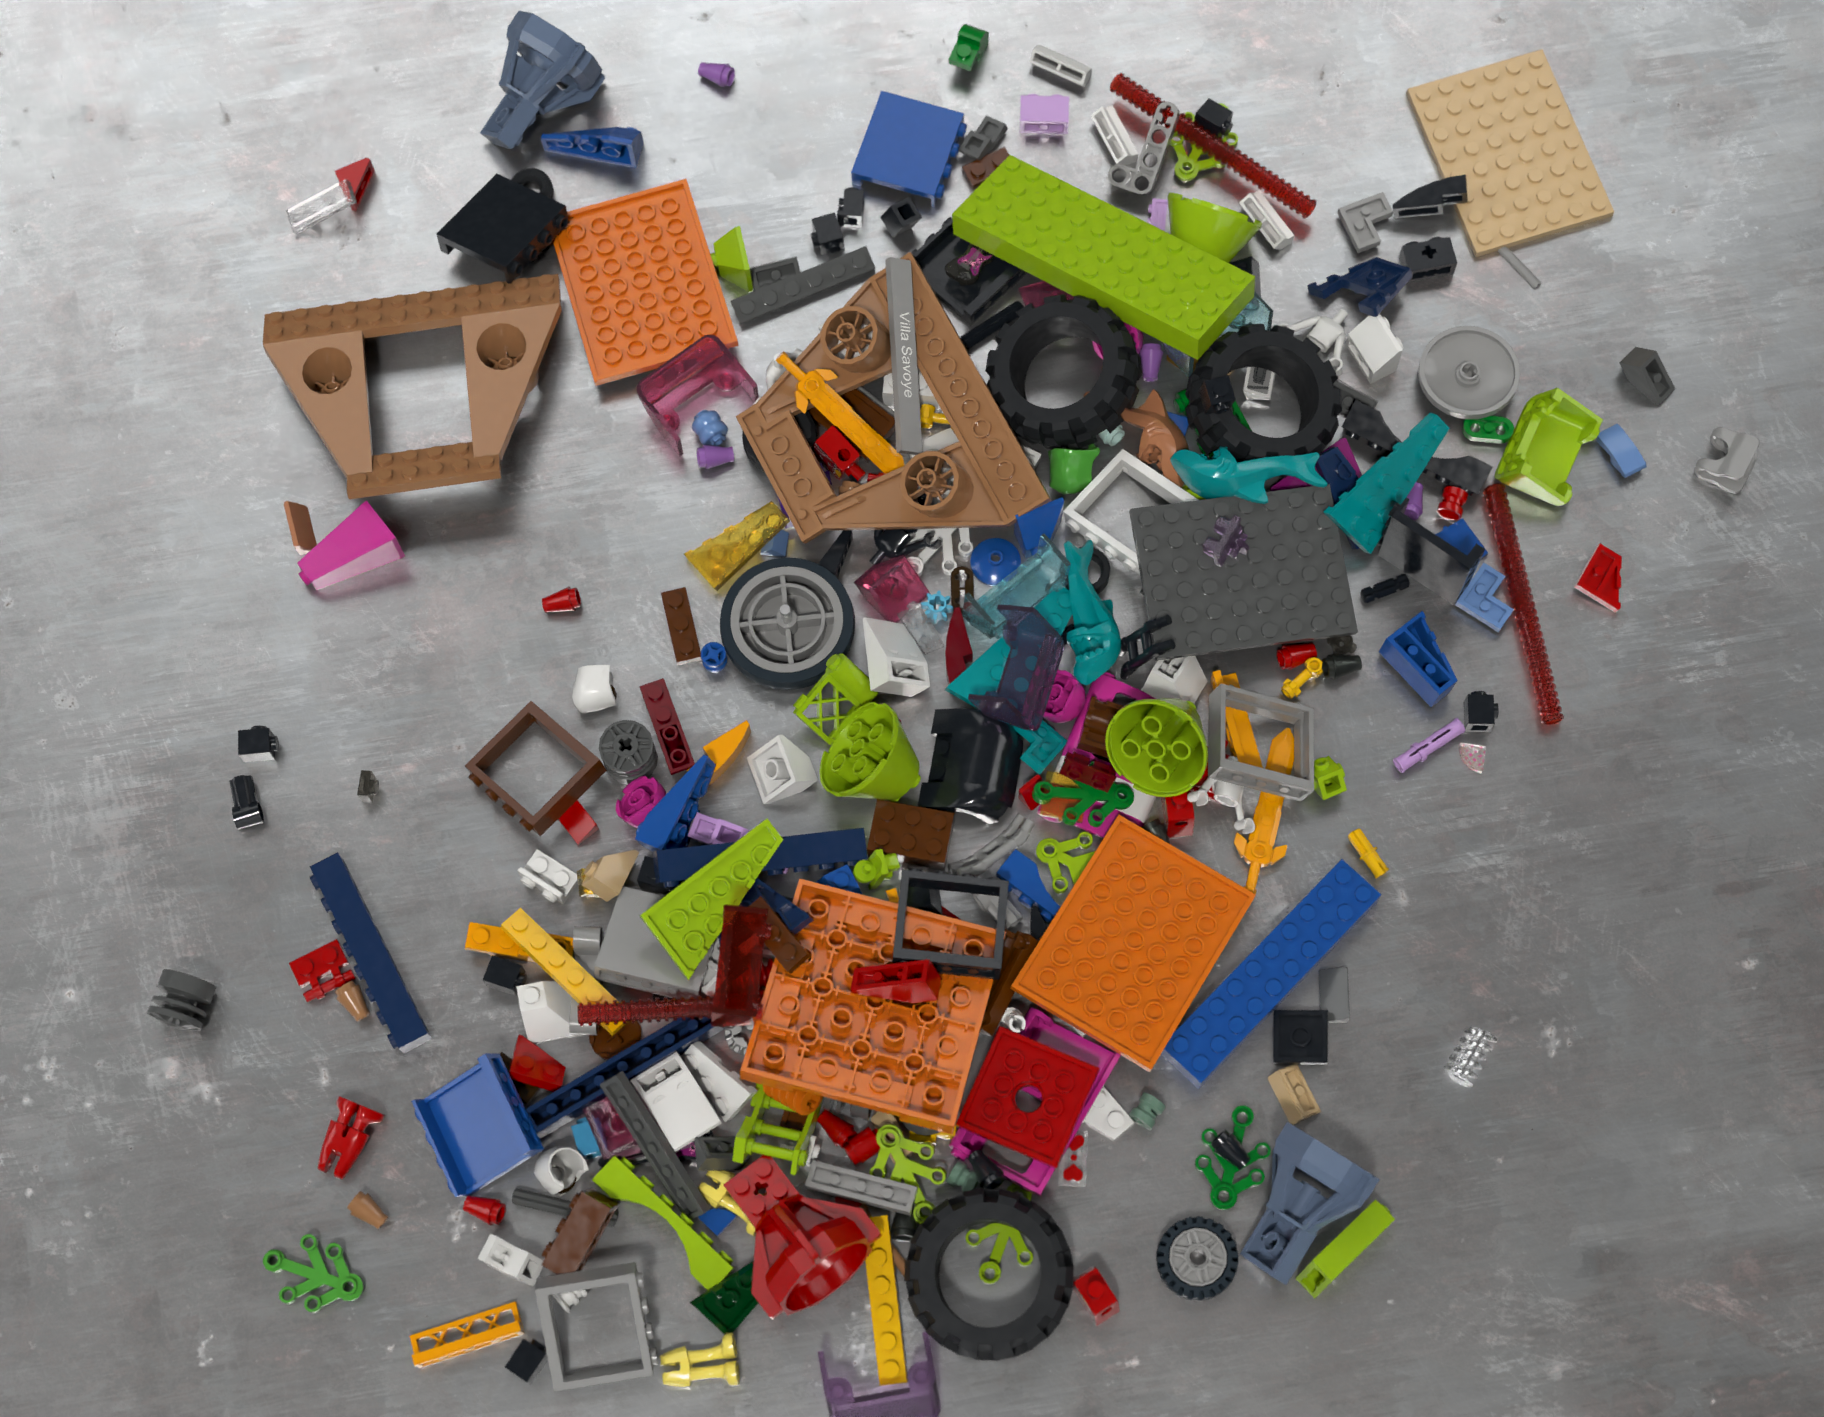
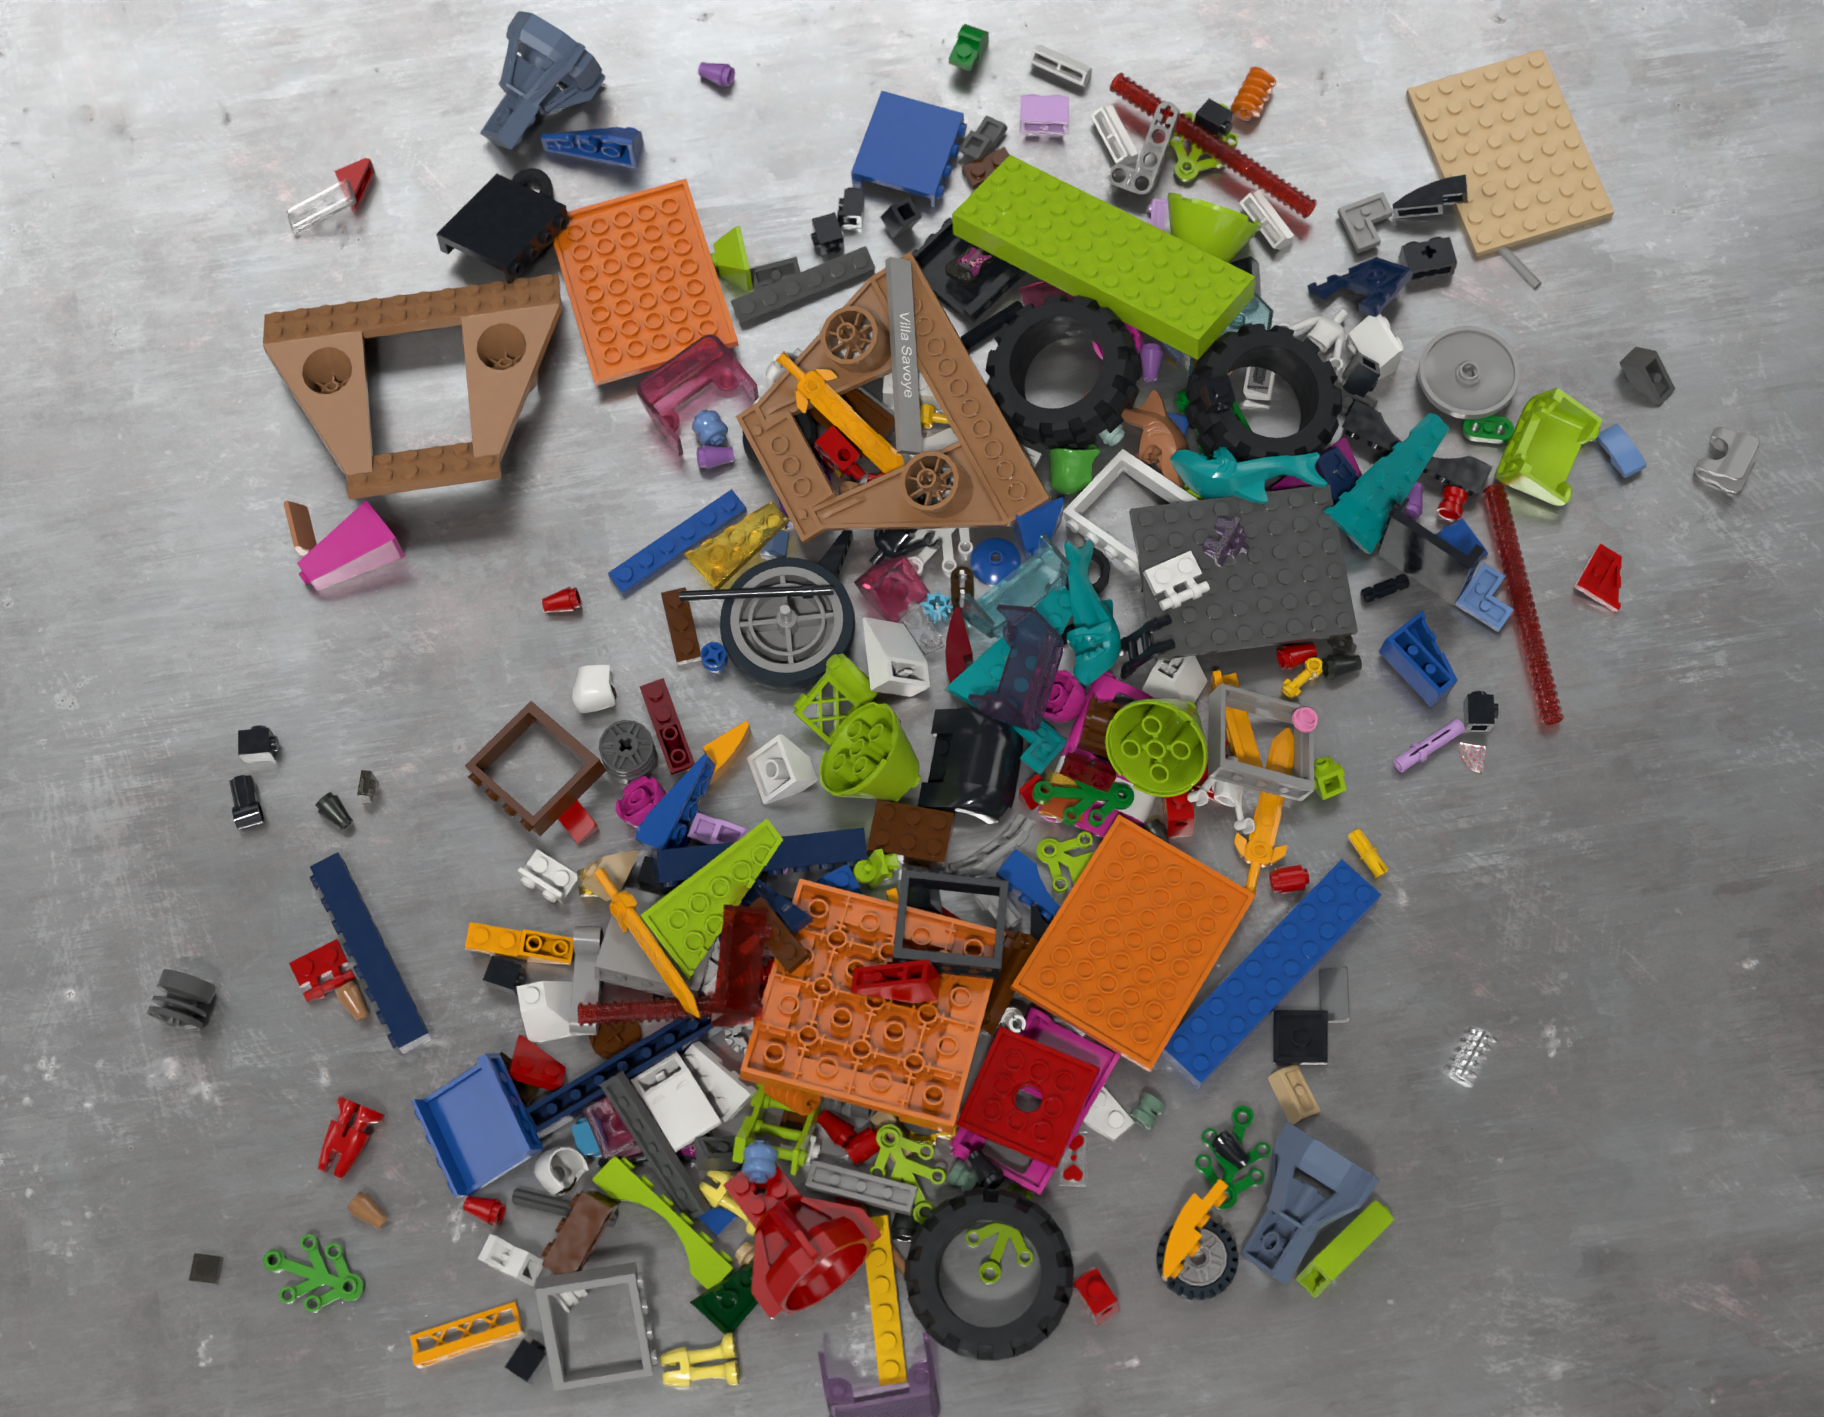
(206, 1269): none -> clear smoke plate
(333, 810): none -> pearl dark grey cone
(557, 962): yellow plate -> none
(623, 909): none -> light orange sword
(677, 542): none -> blue plate
(745, 1254): none -> tan plate
(759, 1161): none -> medium blue piece
(807, 590): none -> black bar
(1172, 574): none -> white plate
(1183, 1237): none -> light orange slope
(1253, 94): none -> orange piece
(1289, 879): none -> red brick
(1305, 719): none -> bright pink plate
(1360, 375): none -> black brick

